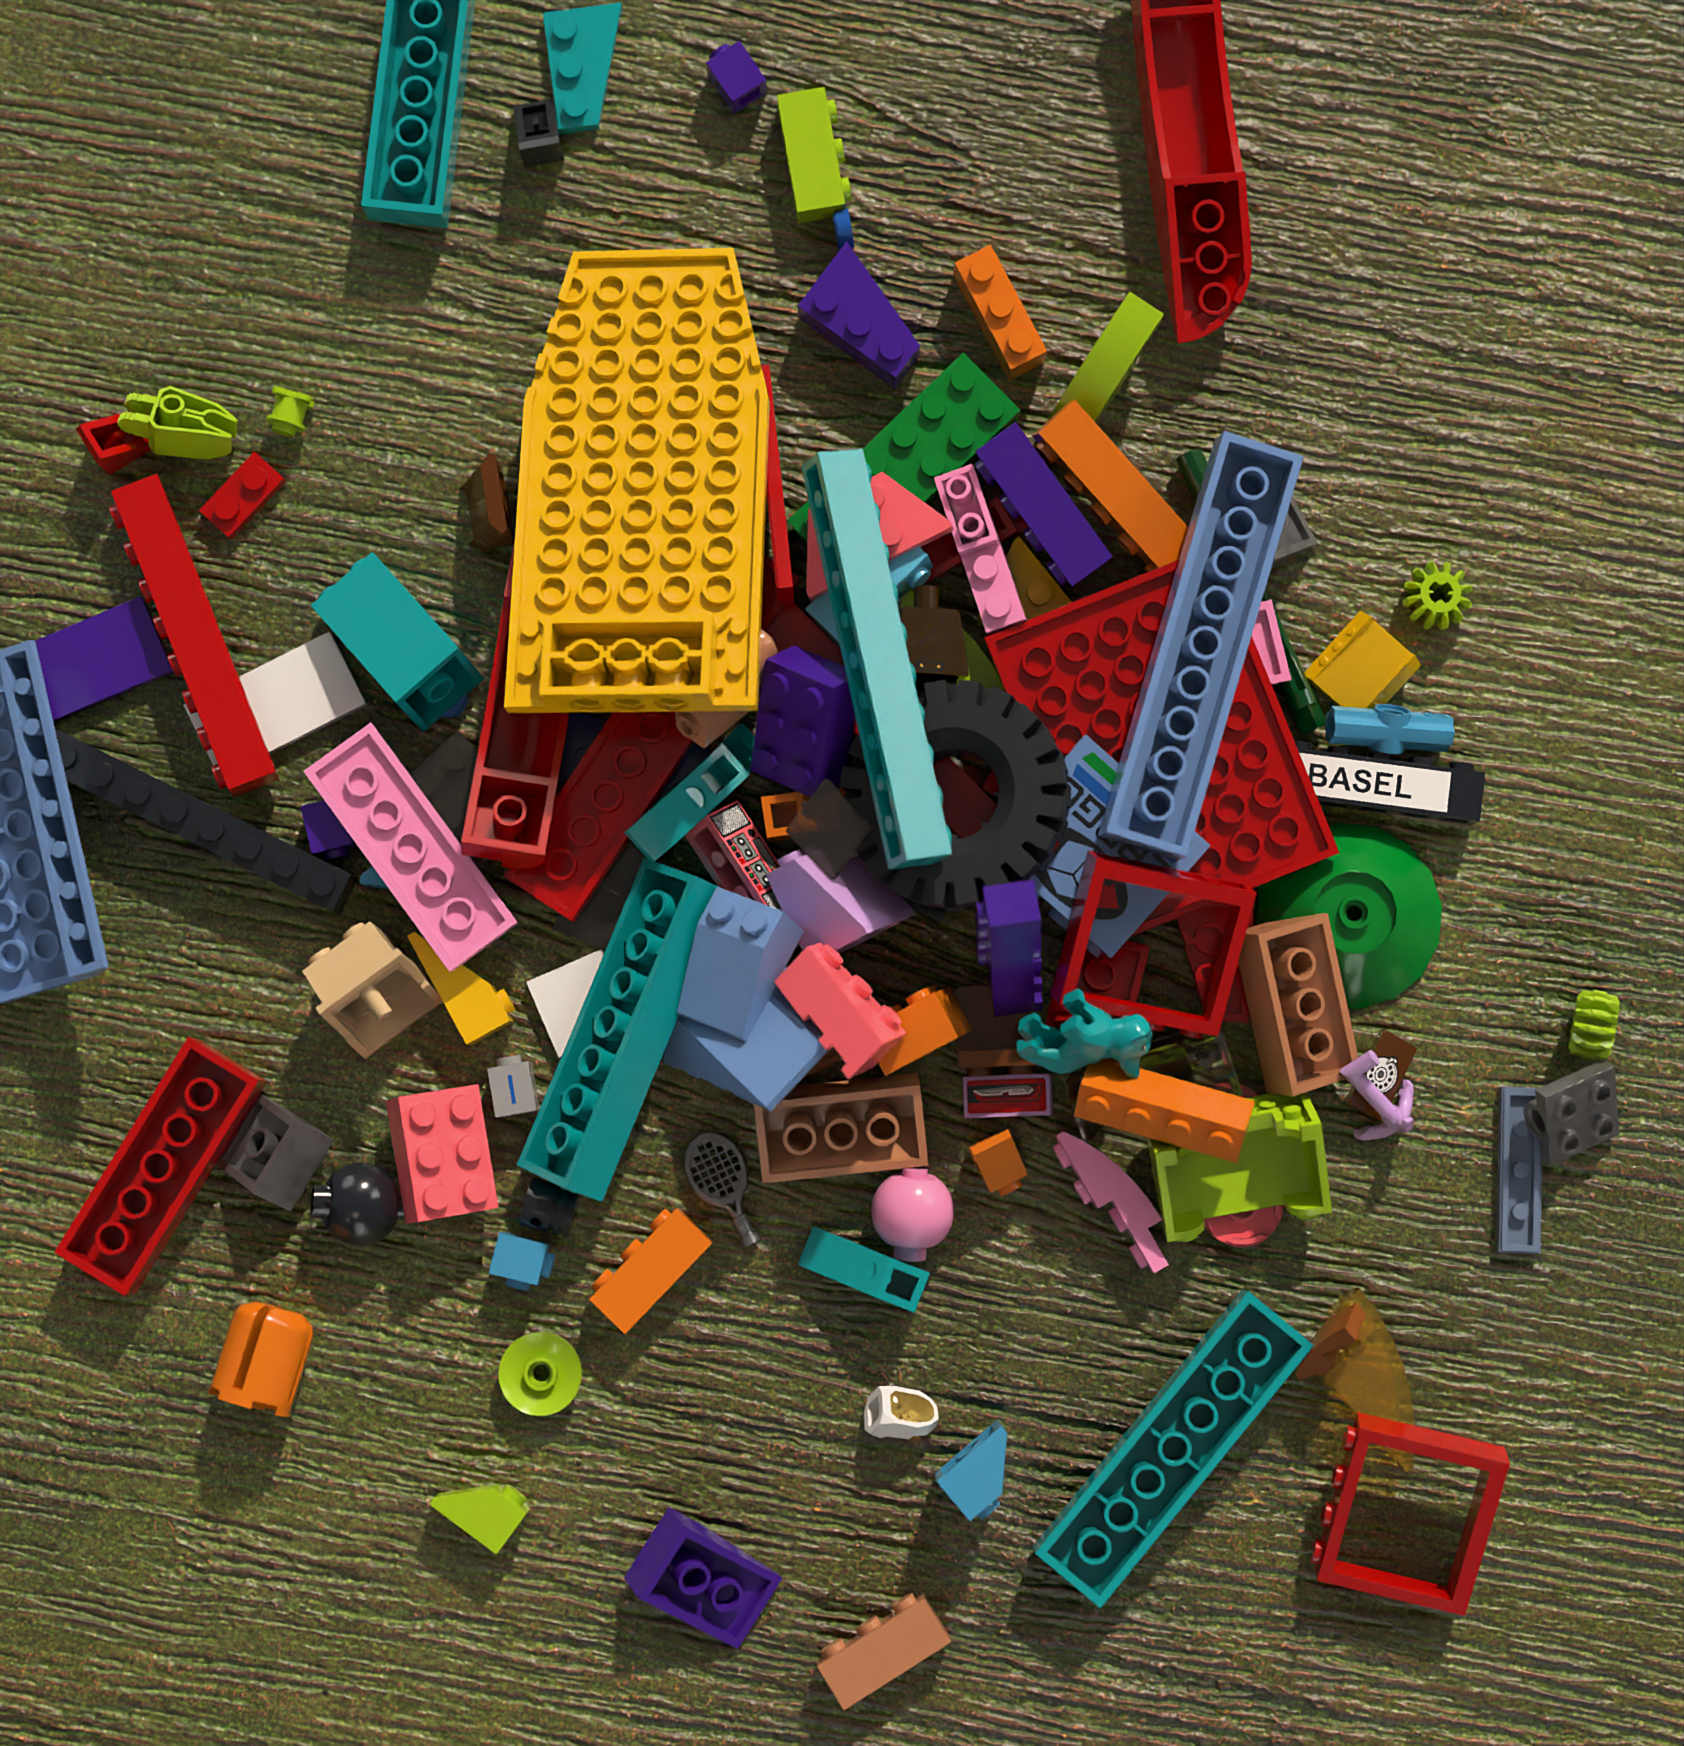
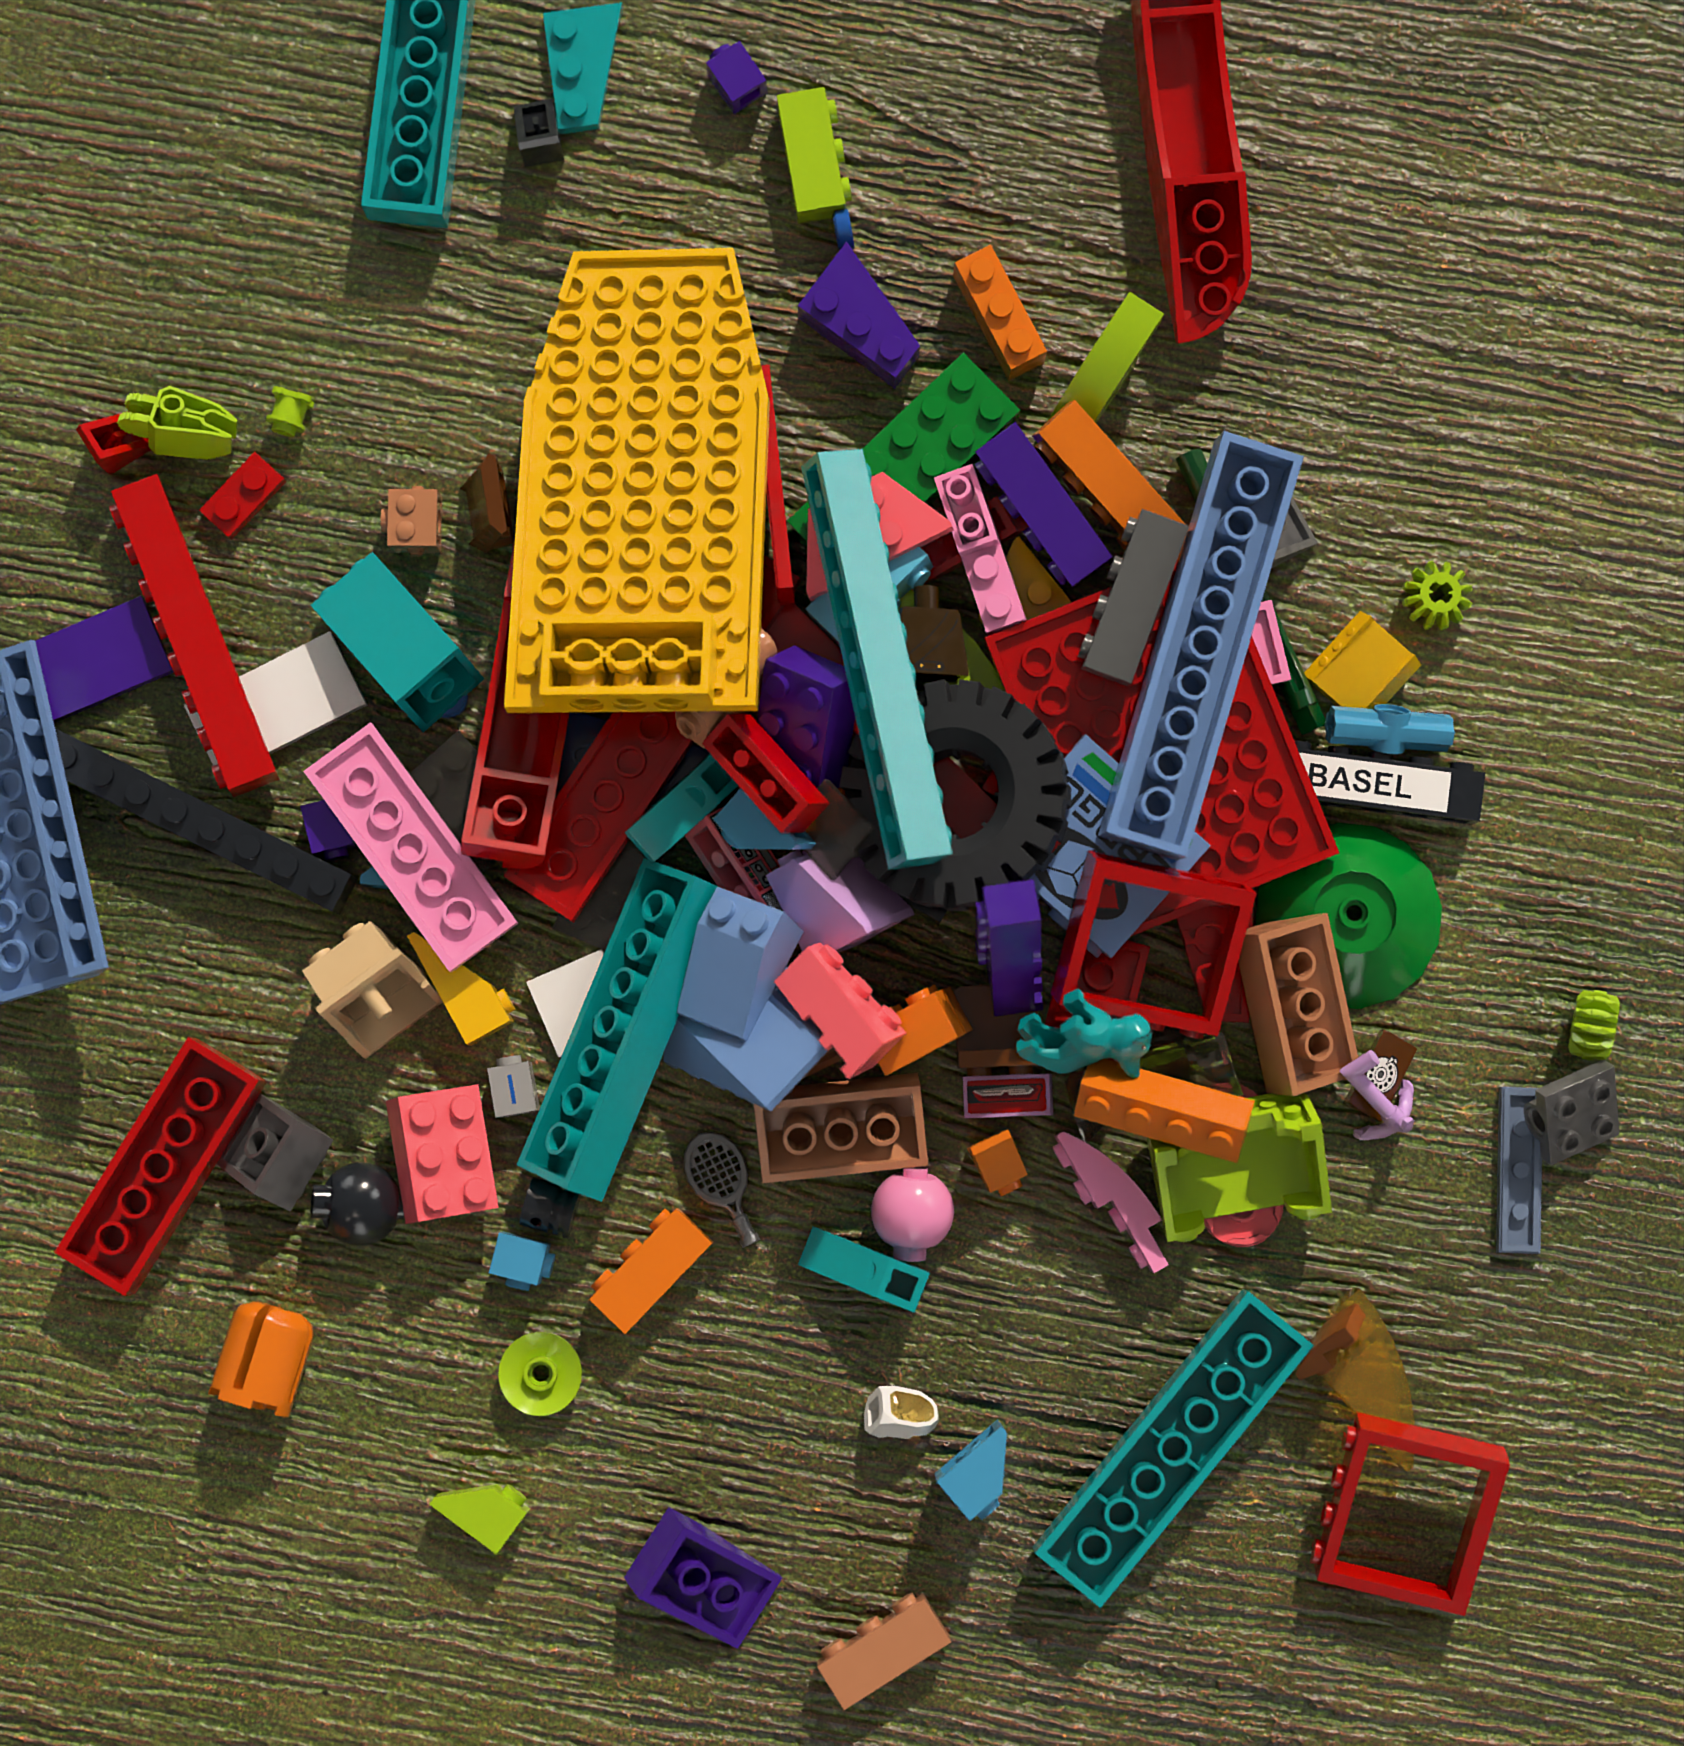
(413, 521): none -> nougat head
(748, 828): none -> dark azure slope
(765, 773): none -> red brick
(1134, 597): none -> dark grey brick

